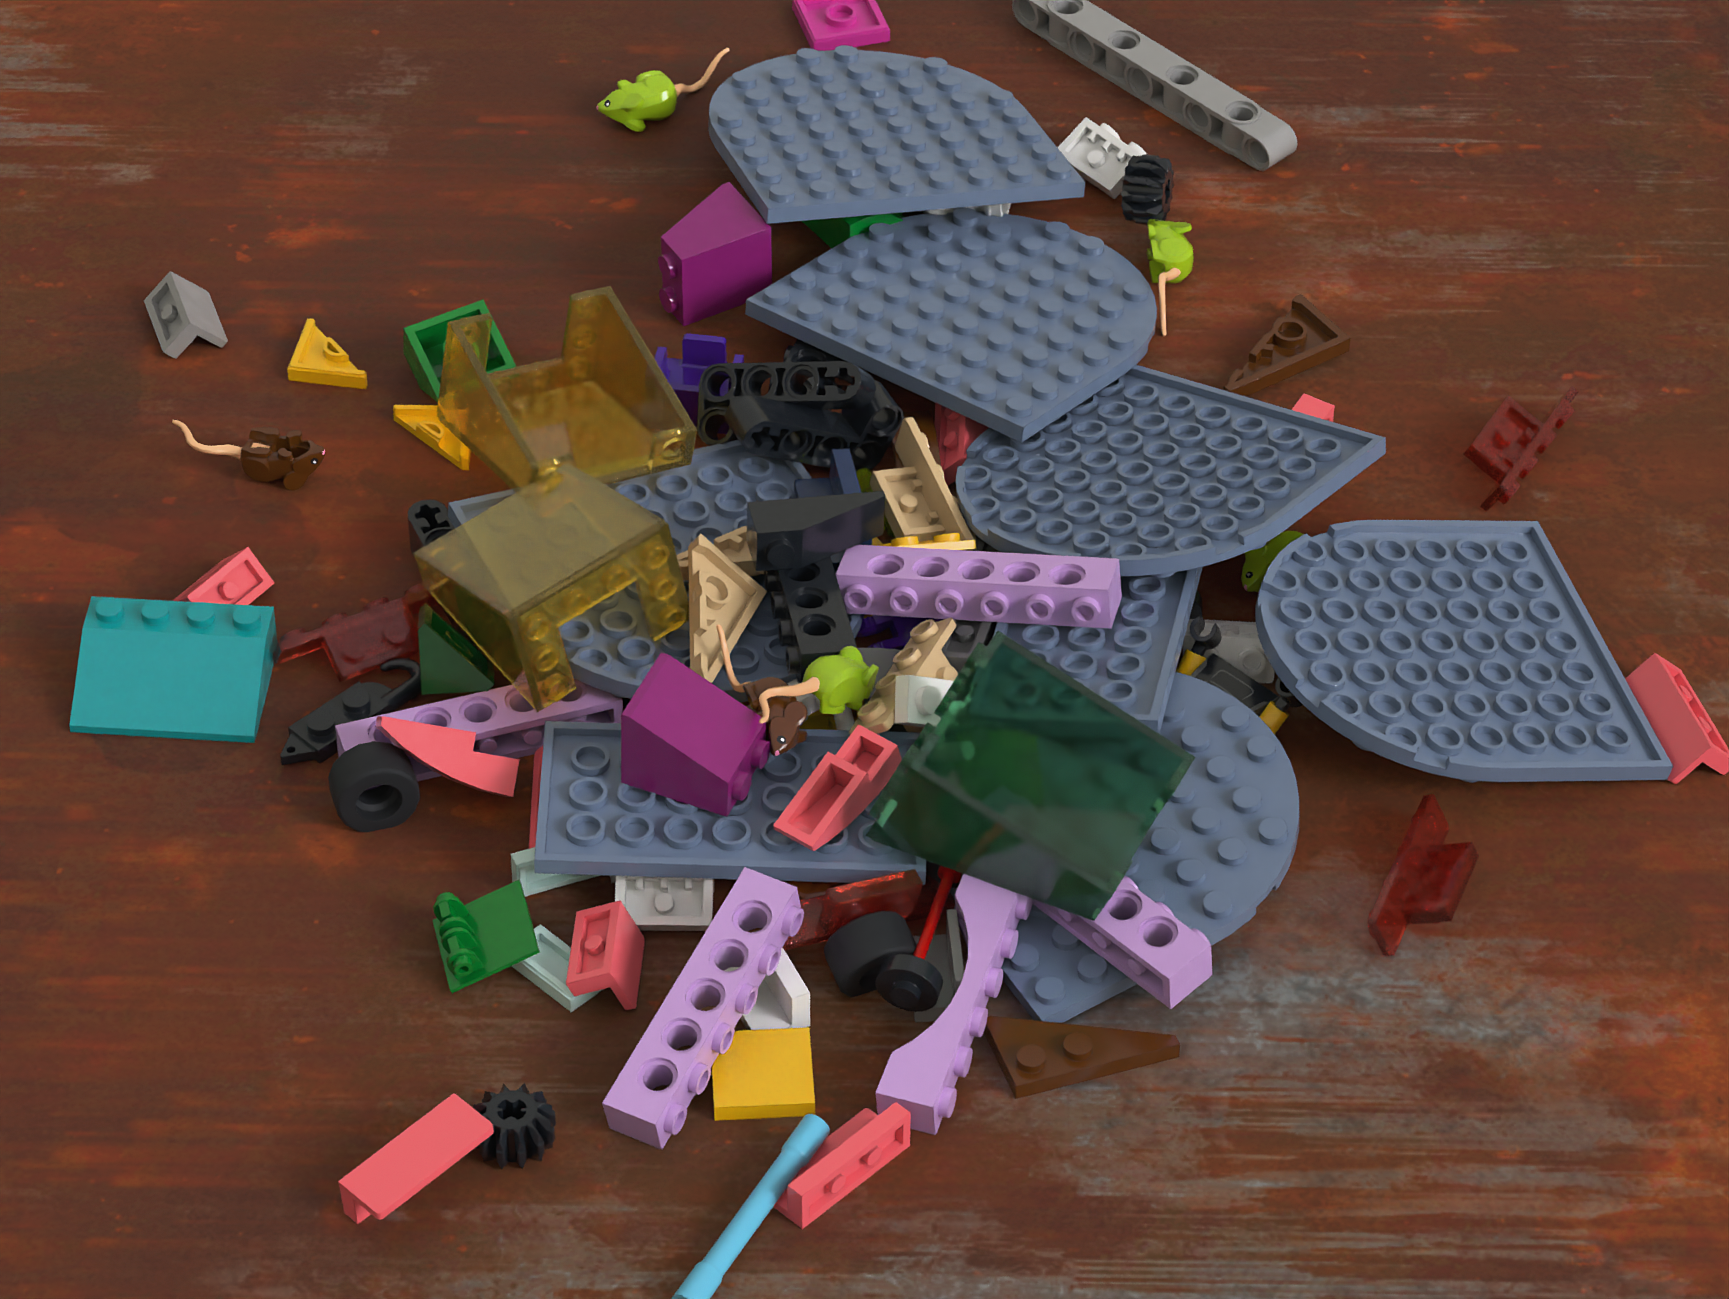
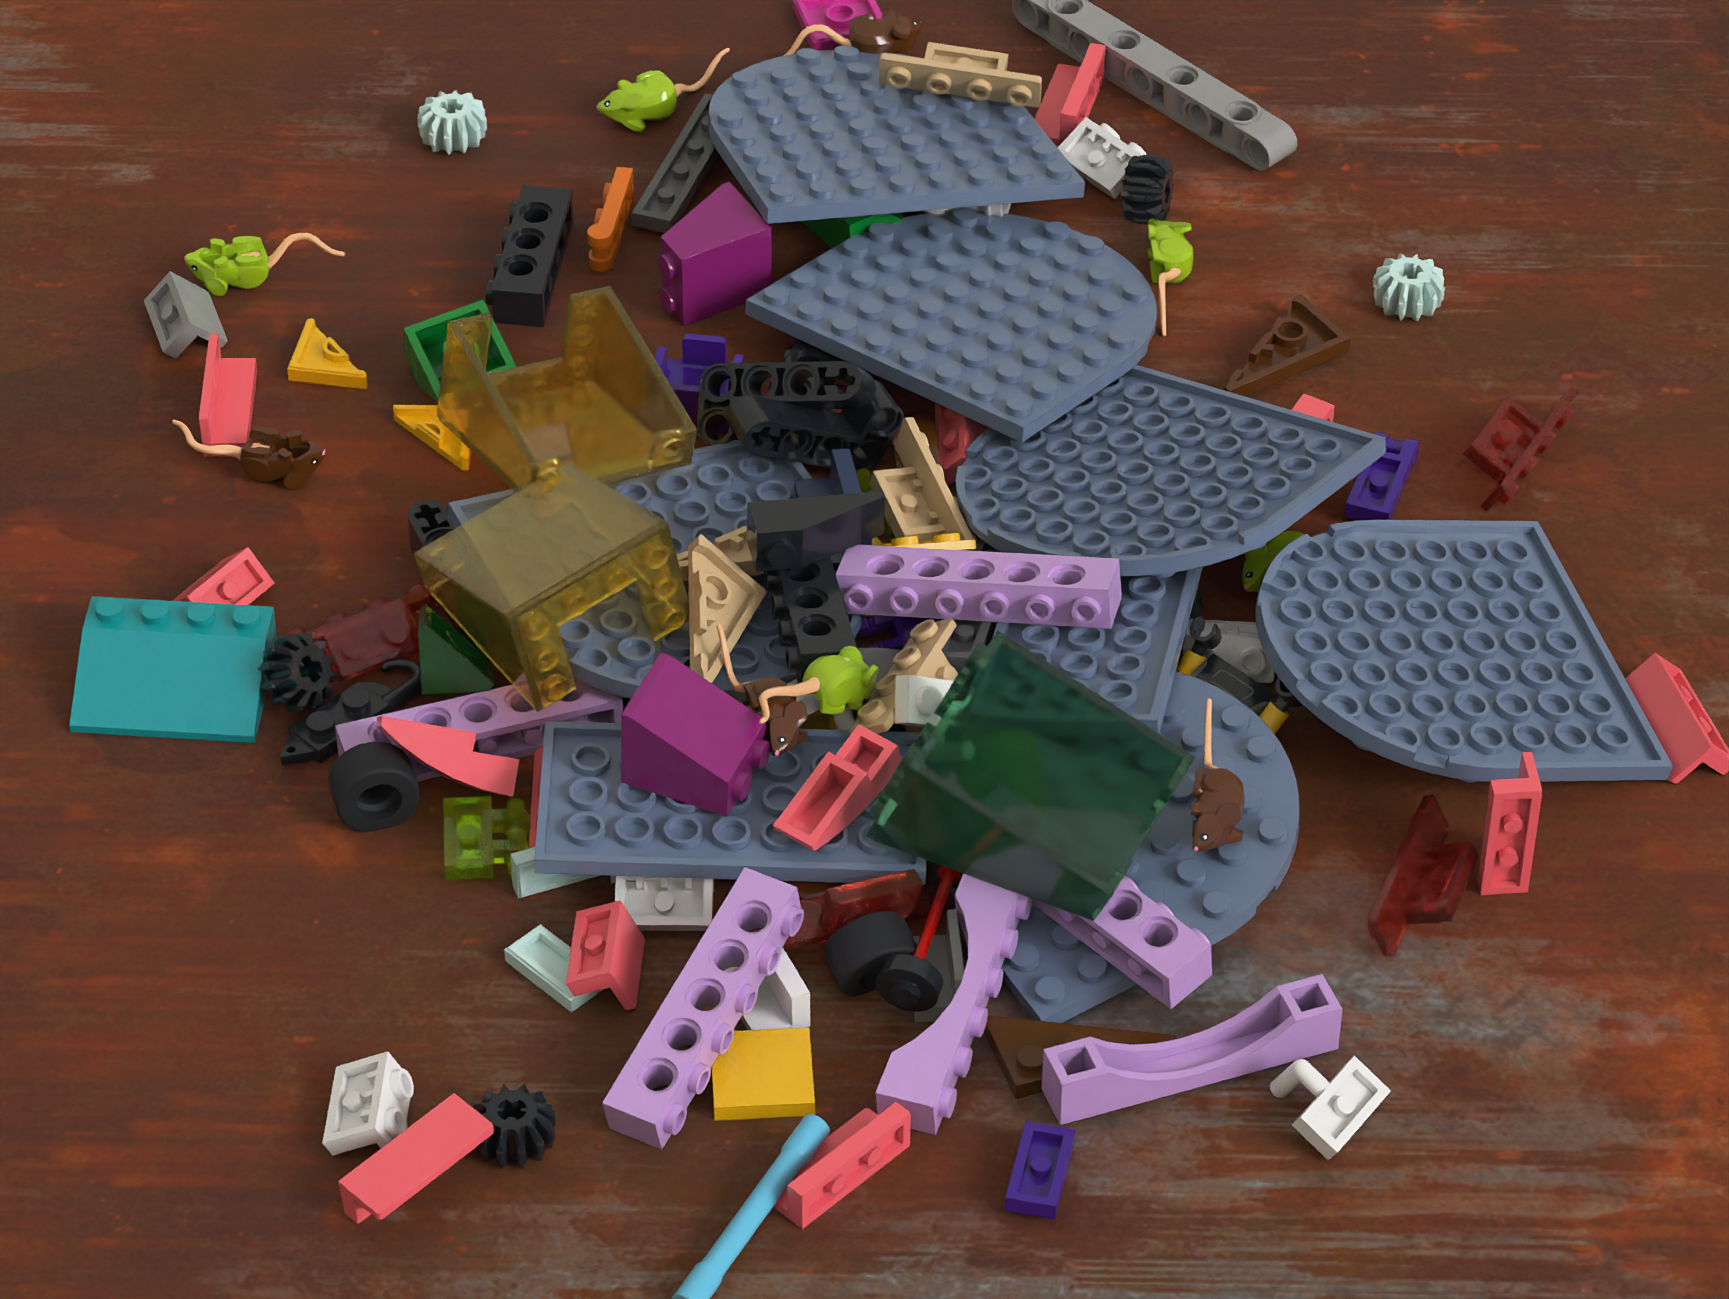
(226, 398): none -> coral panel
(242, 262): none -> lime animal
(298, 672): none -> black gear
(367, 1103): none -> white bracket
(452, 122): none -> light aqua gear
(469, 835): none -> clear neon green plate
(483, 934): green hinge -> none
(531, 256): none -> black brick
(611, 220): none -> orange plate
(678, 175): none -> dark grey plate
(871, 34): none -> reddish brown animal
(961, 73): none -> tan bracket
(1040, 1170): none -> dark purple plate
(1071, 94): none -> coral panel
(1104, 1076): none -> lavender arch
(1218, 800): none -> reddish brown animal
(1338, 1106): none -> white plate
(1381, 483): none -> dark purple plate
(1408, 287): none -> light aqua gear
(1510, 831): none -> coral panel

